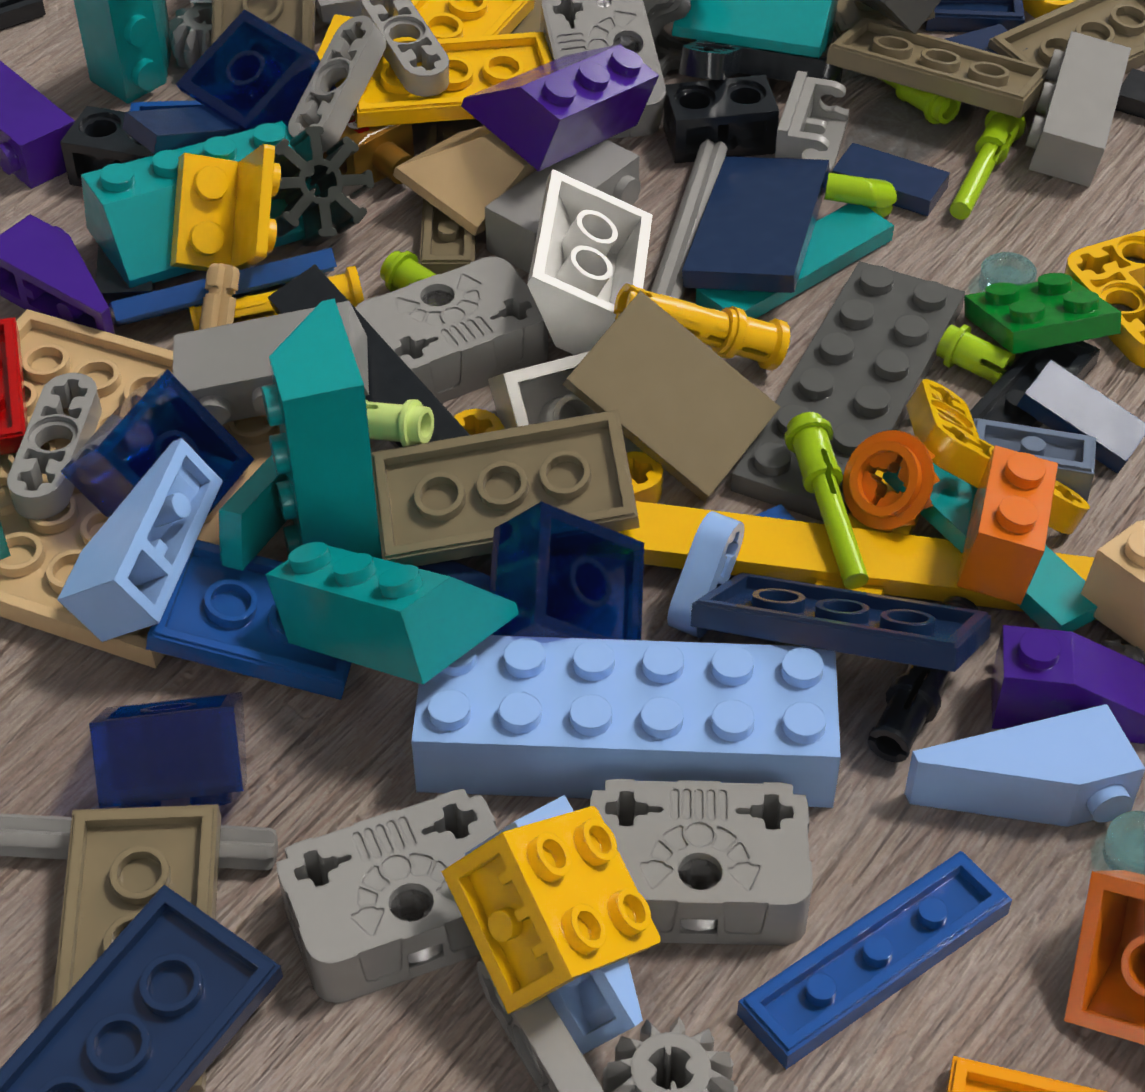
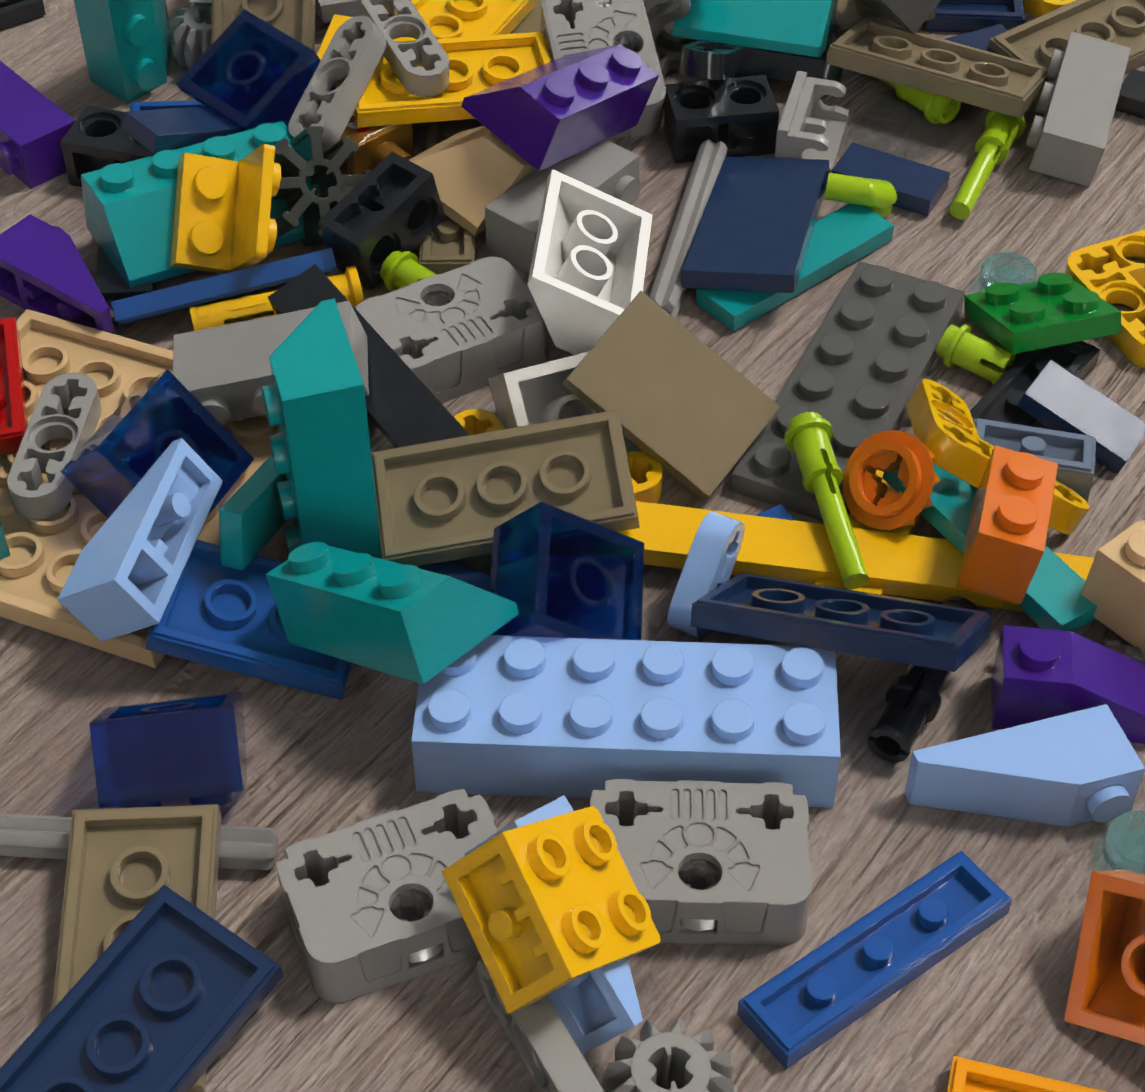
(218, 304): tan axle -> none
(381, 215): none -> black brick
(404, 423): yellowish green pin -> none
(726, 331): yellow pin -> none

